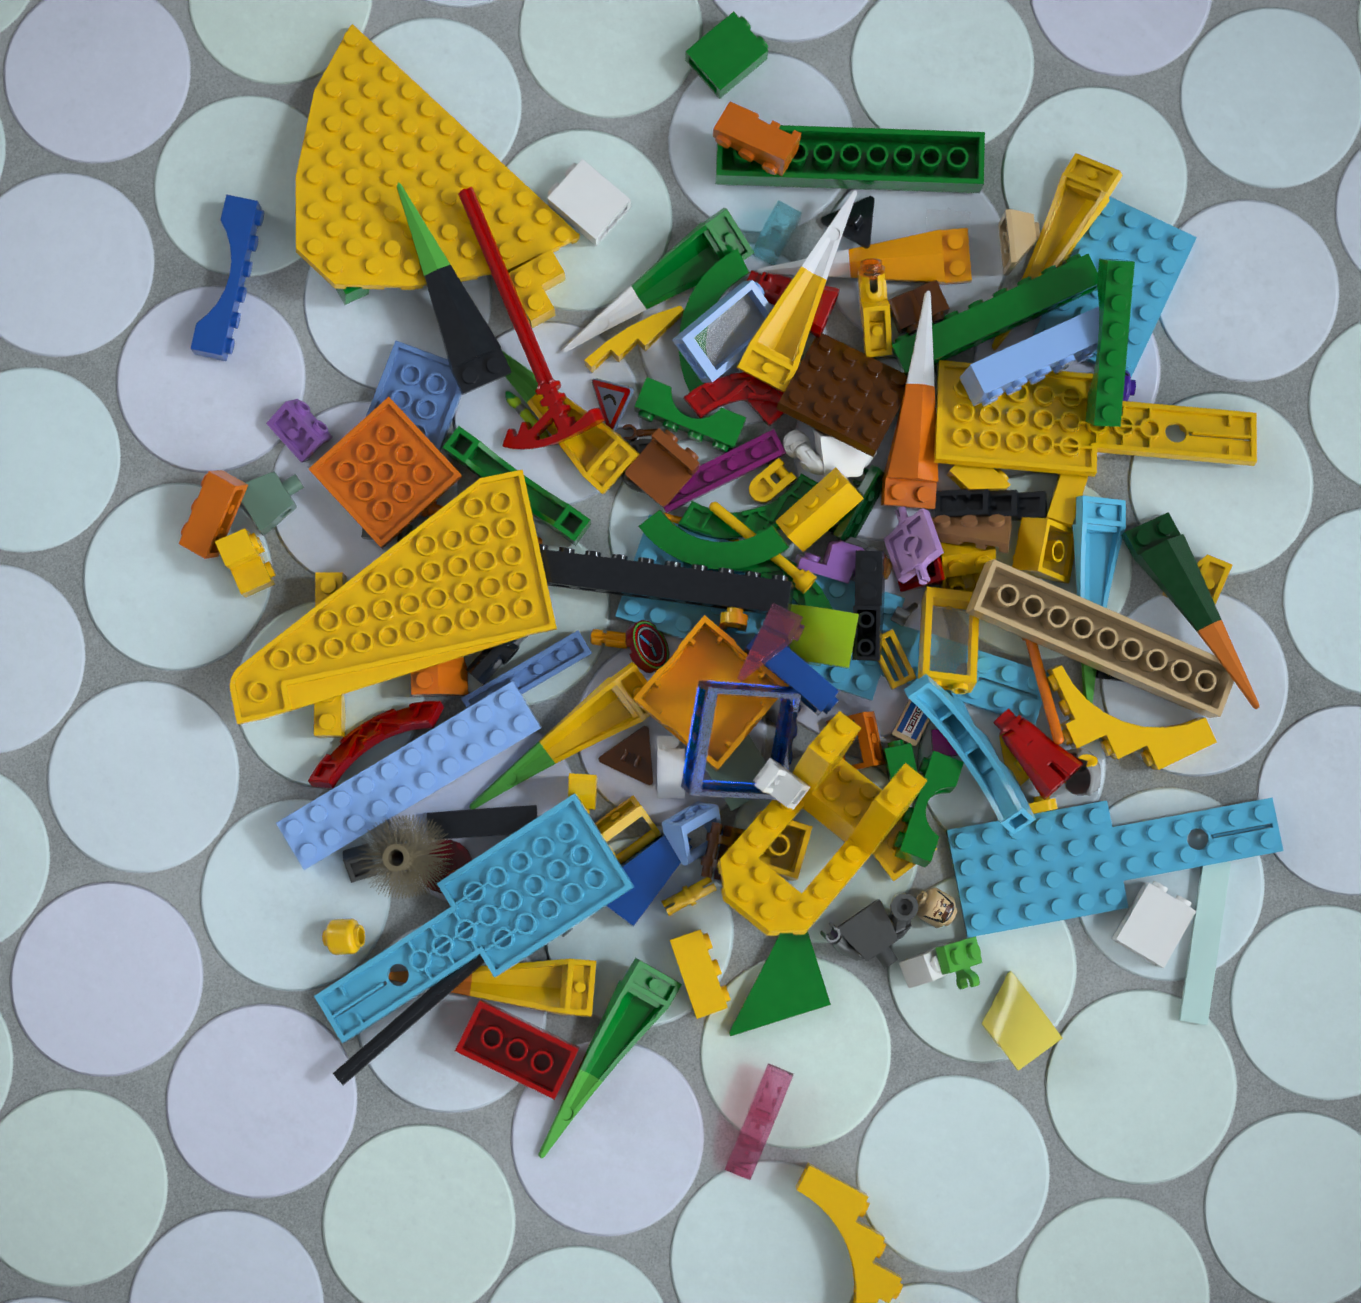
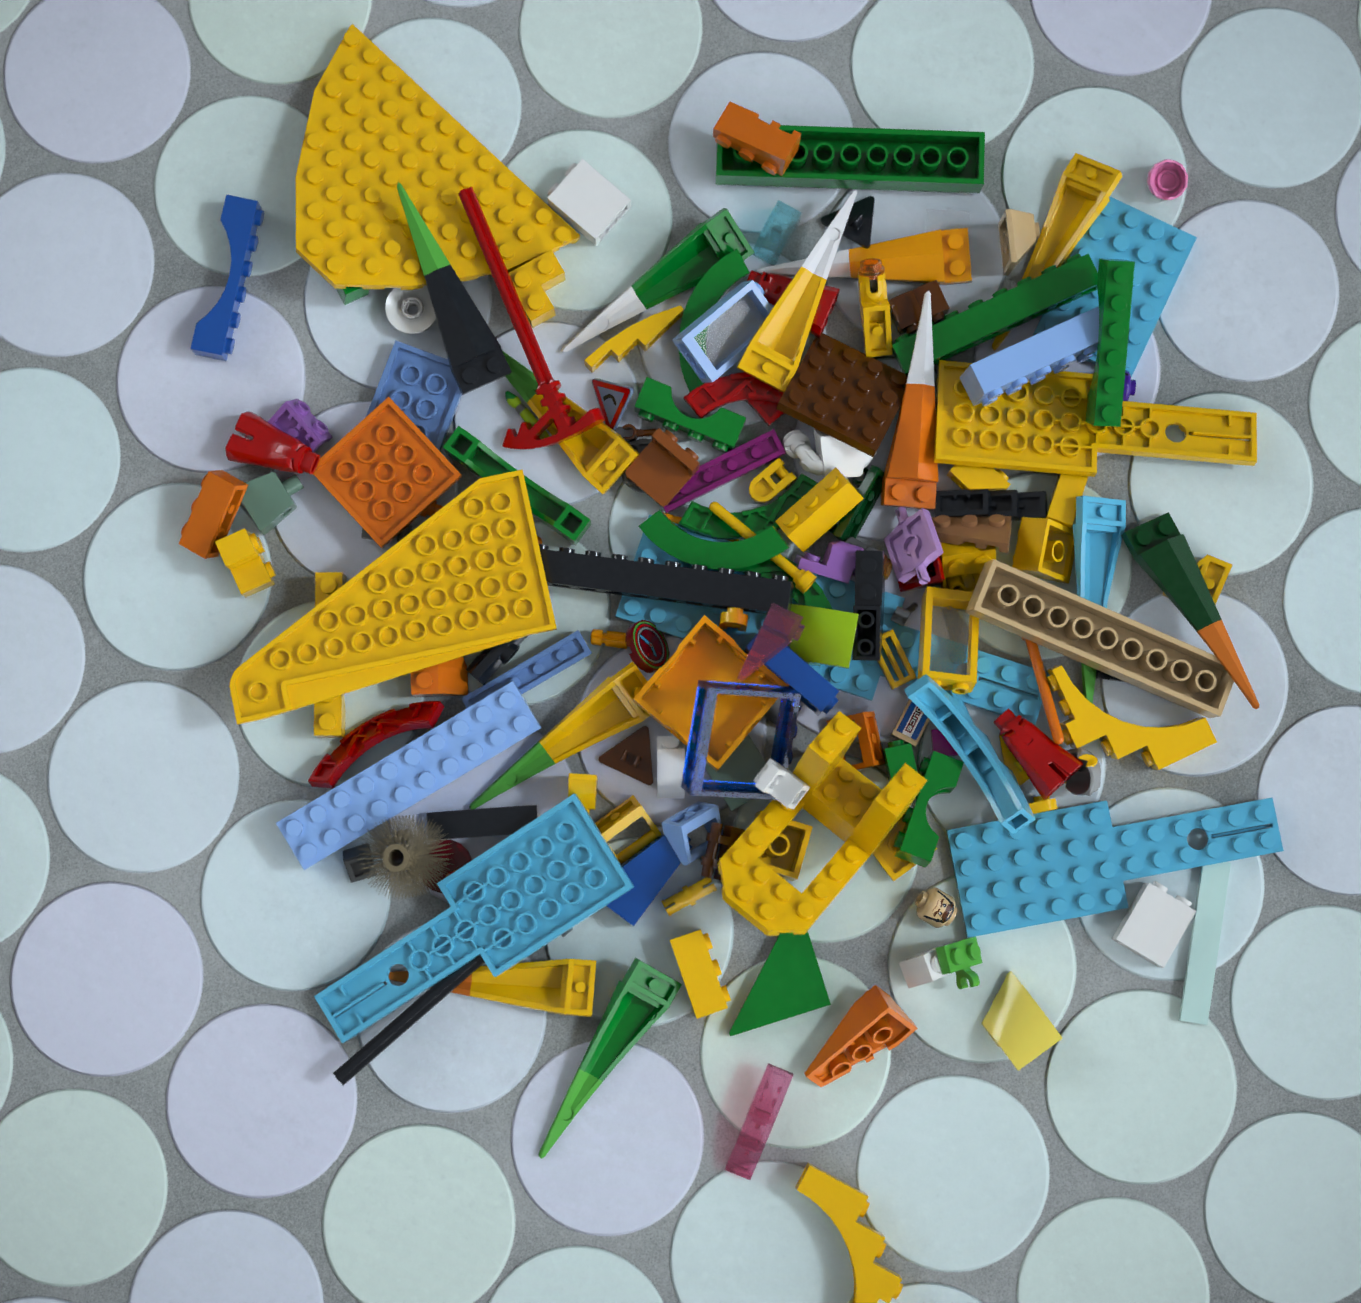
(269, 447): none -> red piece
(344, 936): yellow head -> none
(397, 310): none -> white dish
(517, 1049): red brick -> none
(727, 54): green brick -> none
(868, 1027): none -> orange wedge
(872, 932): dark grey torso -> none
(1167, 179): none -> bright pink hair

